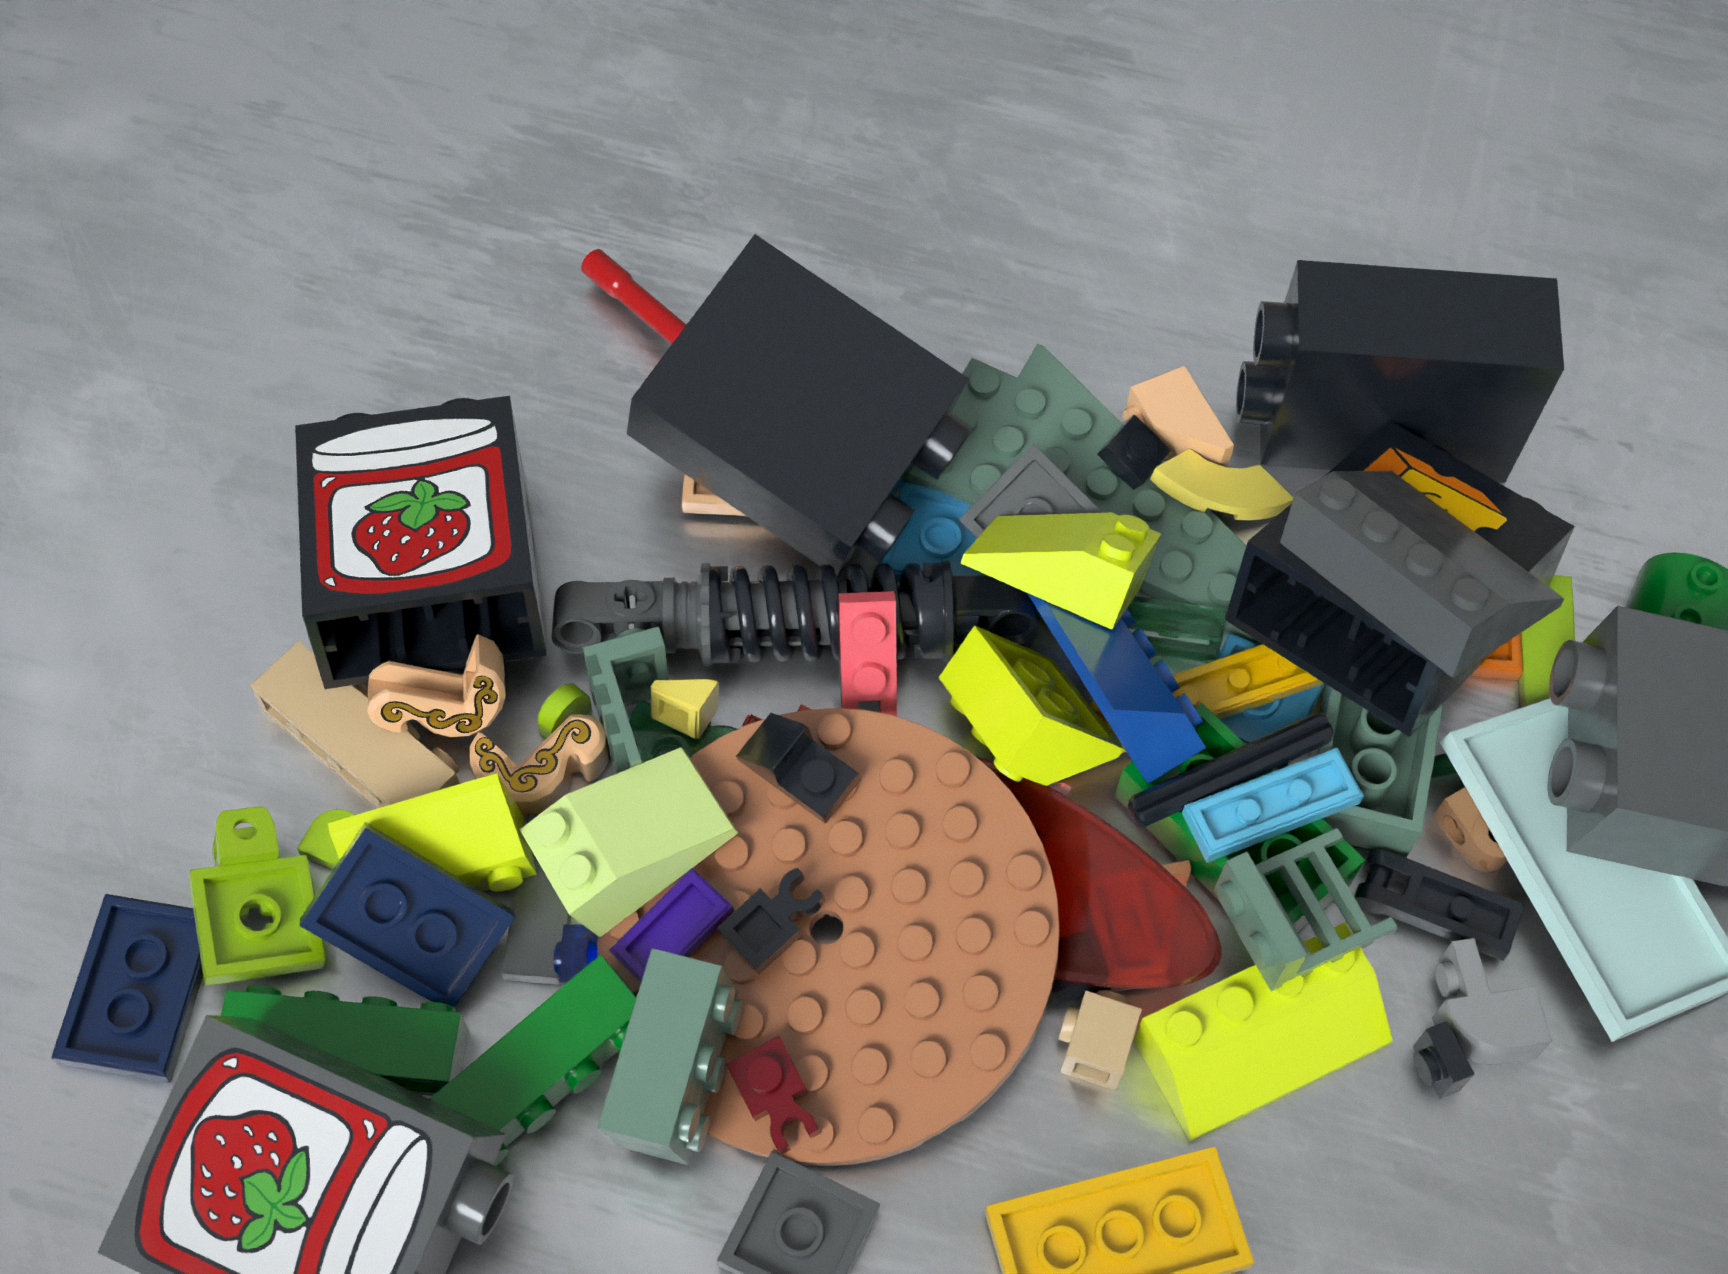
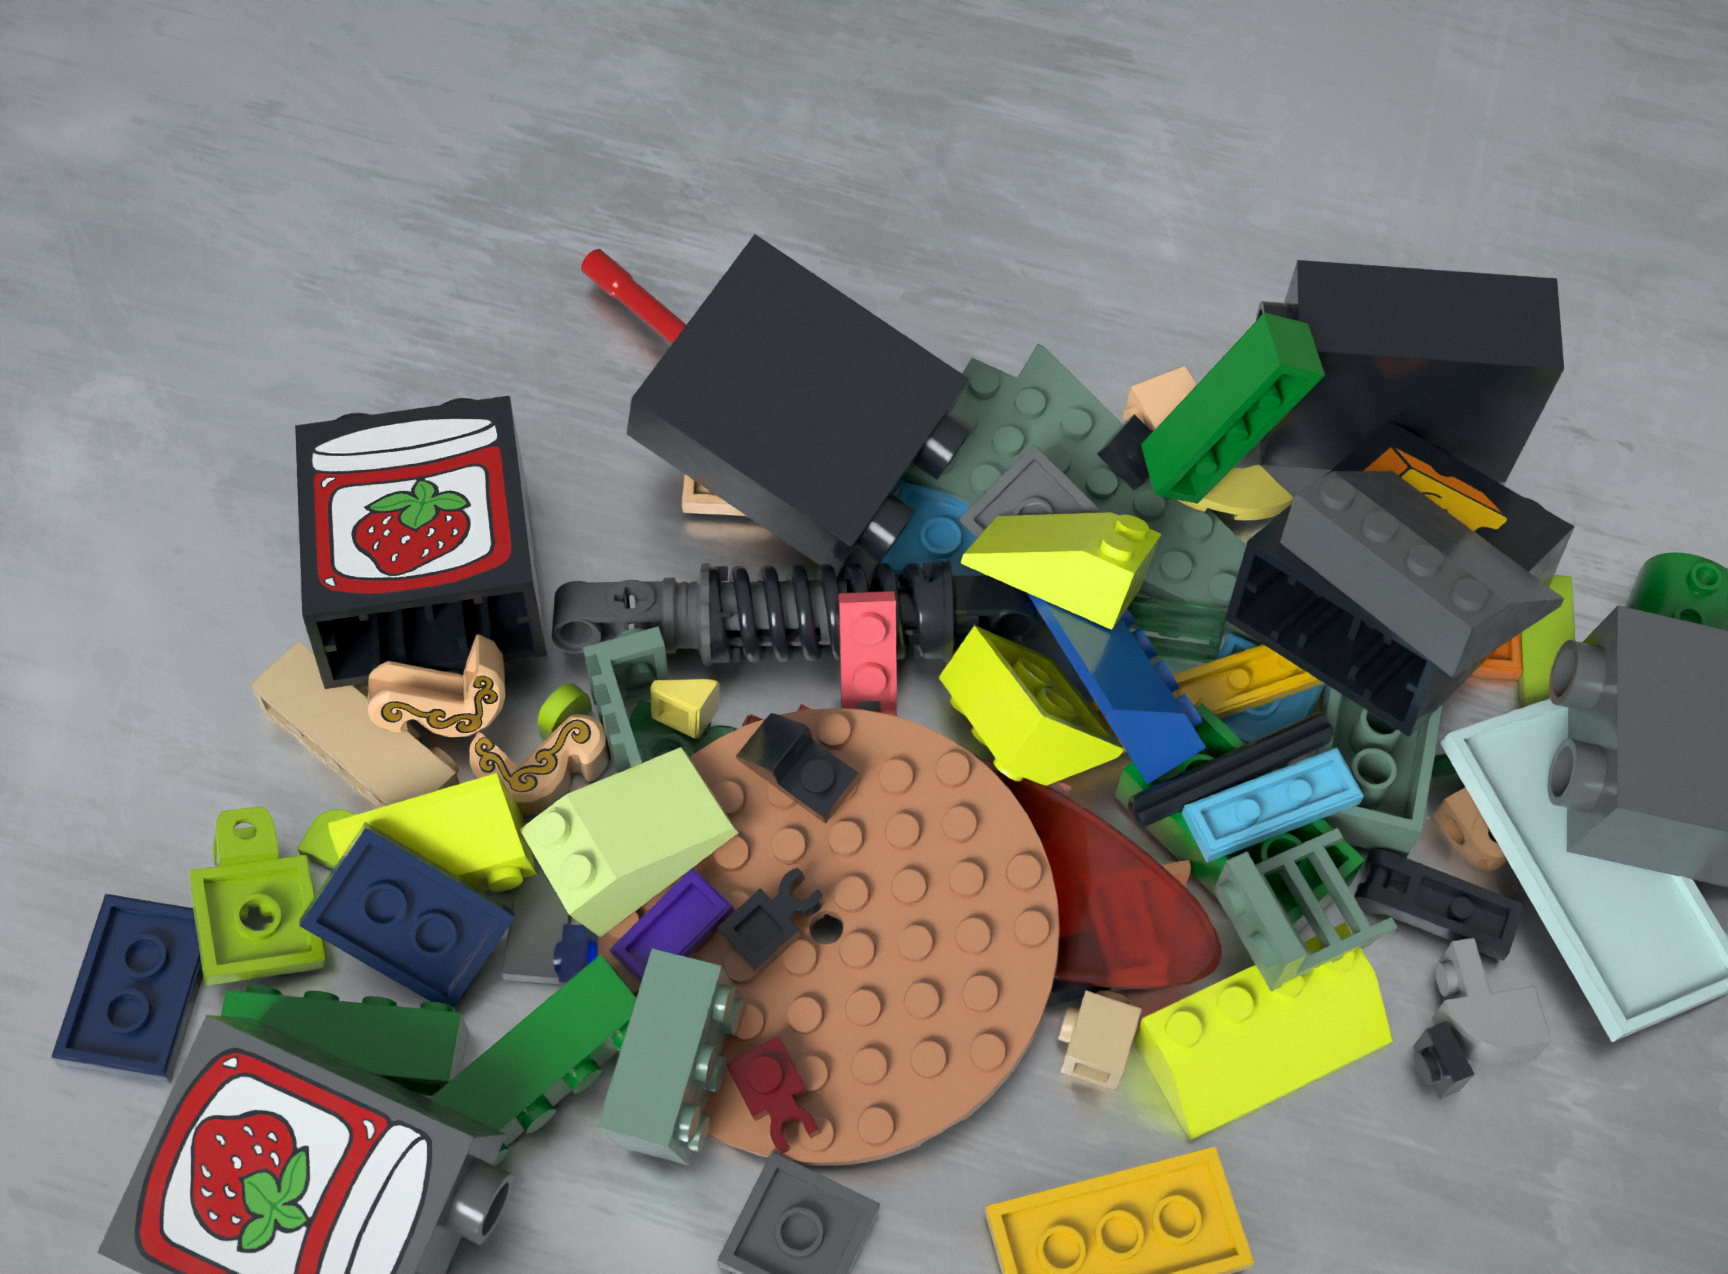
(1232, 408): none -> green brick

